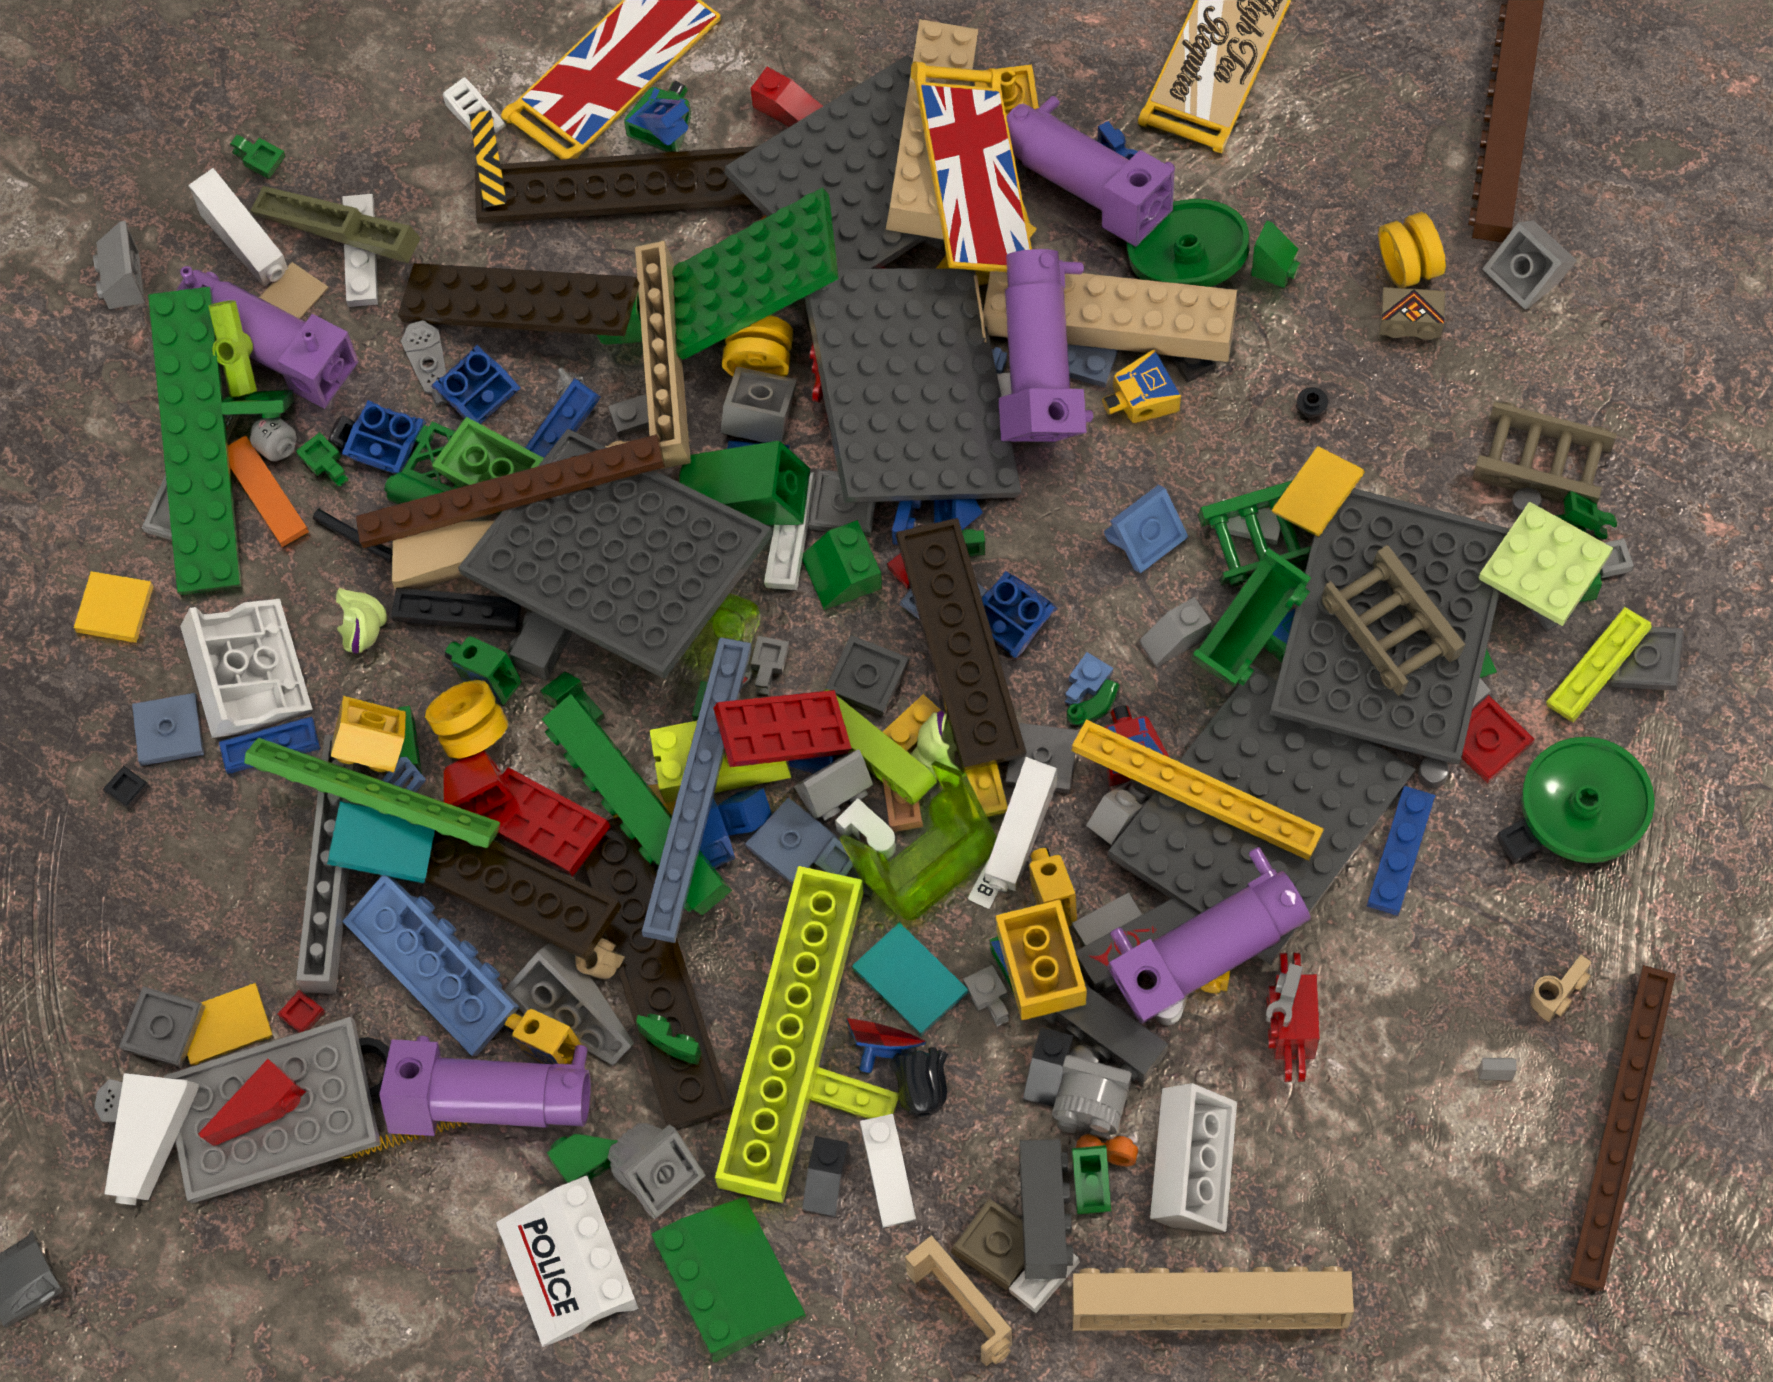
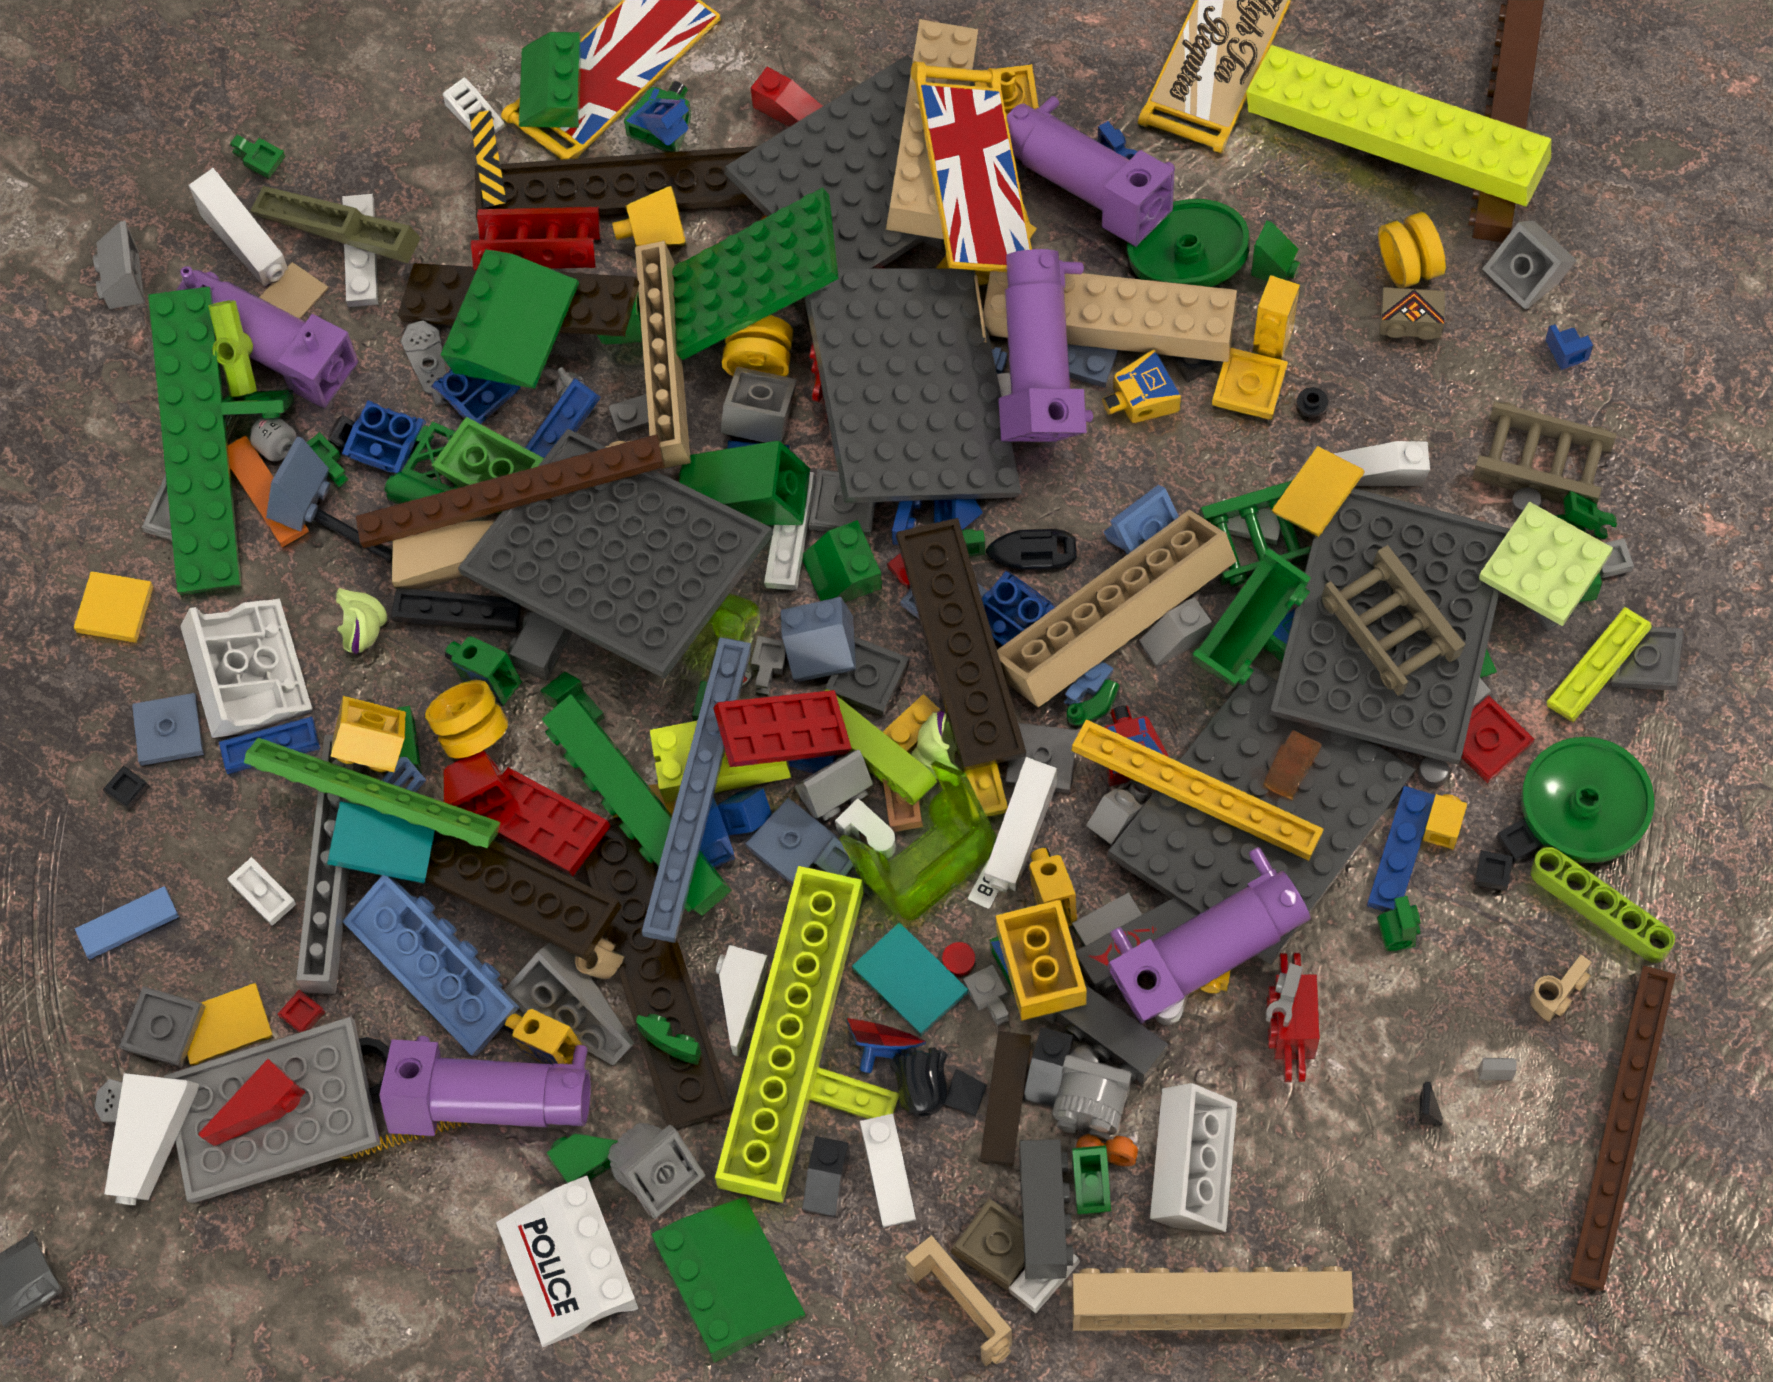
(126, 922): none -> medium blue tile
(261, 891): none -> white plate
(298, 487): none -> sand blue slope
(508, 320): none -> green slope
(542, 235): none -> red fence
(551, 81): none -> green slope
(652, 220): none -> yellow torso
(741, 981): none -> white slope
(819, 639): none -> sand blue slope
(959, 959): none -> red tile
(965, 1093): none -> black slope
(1005, 1098): none -> dark brown tile
(1033, 549): none -> black piece
(1115, 607): none -> tan brick
(1250, 384): none -> yellow plate
(1275, 317): none -> yellow brick
(1292, 765): none -> clear orange slope
(1391, 463): none -> white slope
(1399, 125): none -> neon yellow brick
(1400, 925): none -> green plate
(1429, 1109): none -> black slope
(1445, 821): none -> yellow brick
(1493, 870): none -> black plate
(1568, 346): none -> blue panel
(1609, 920): none -> lime beam

